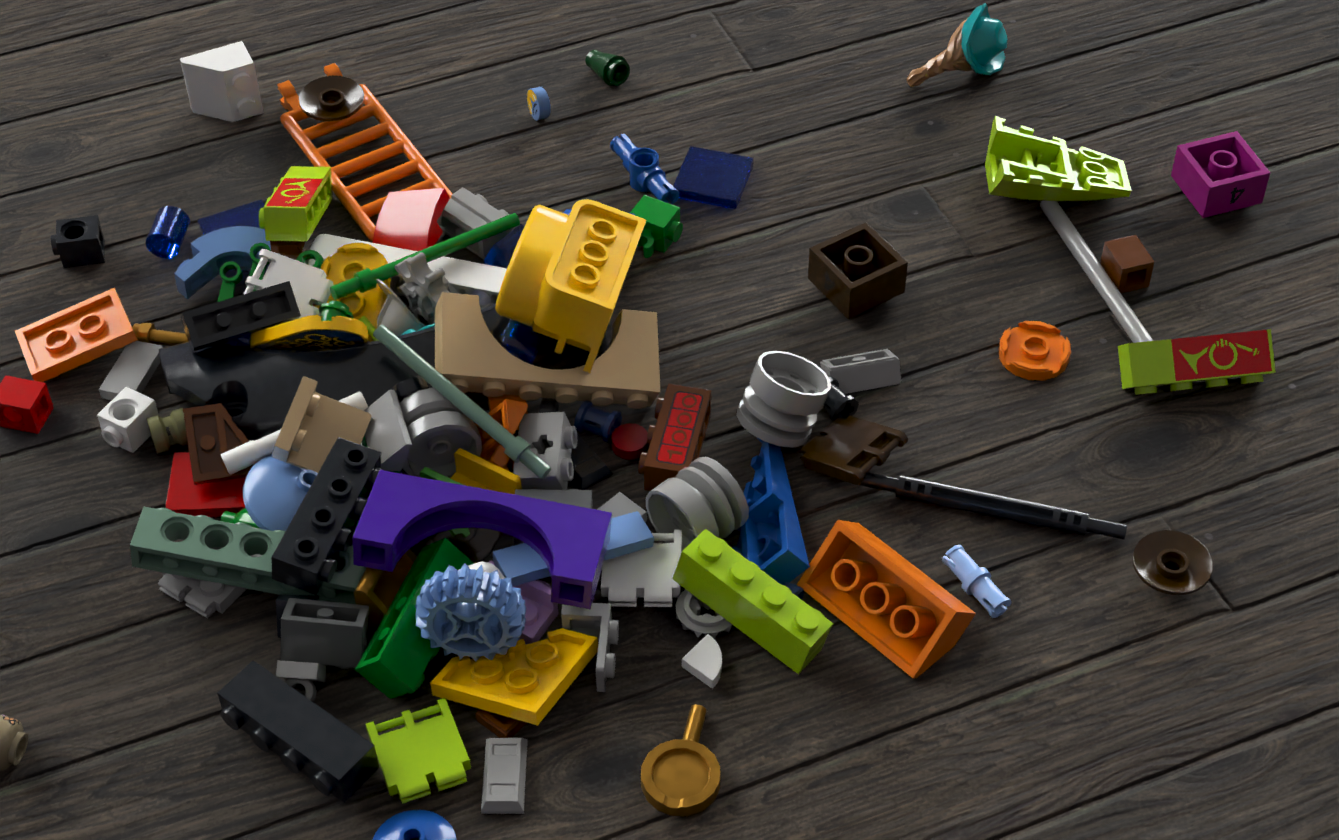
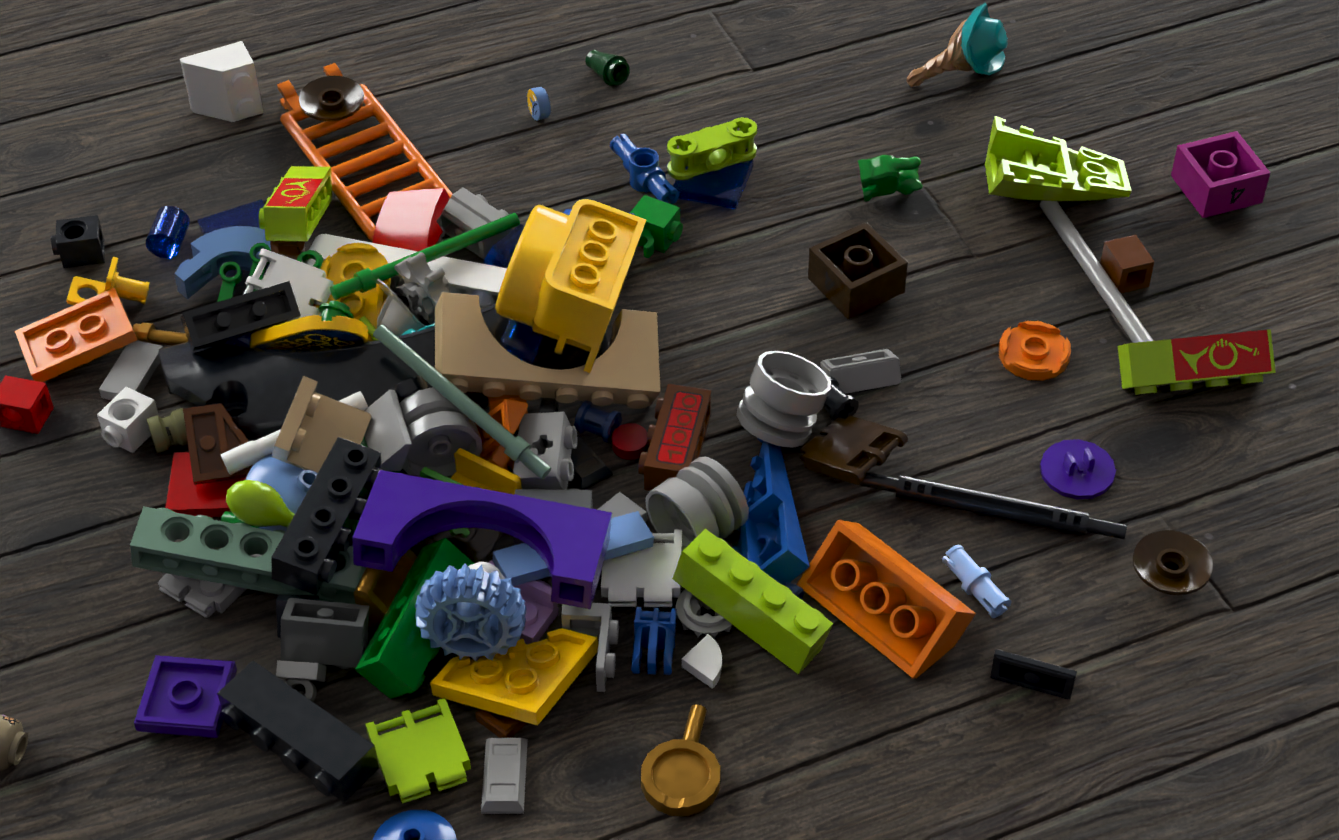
(125, 287): none -> yellow bracket
(184, 696): none -> dark purple plate
(258, 504): none -> lime piece
(654, 631): none -> blue arm
(712, 148): none -> lime piece
(889, 174): none -> green animal
(1033, 674): none -> black slope
(1077, 469): none -> dark purple piece

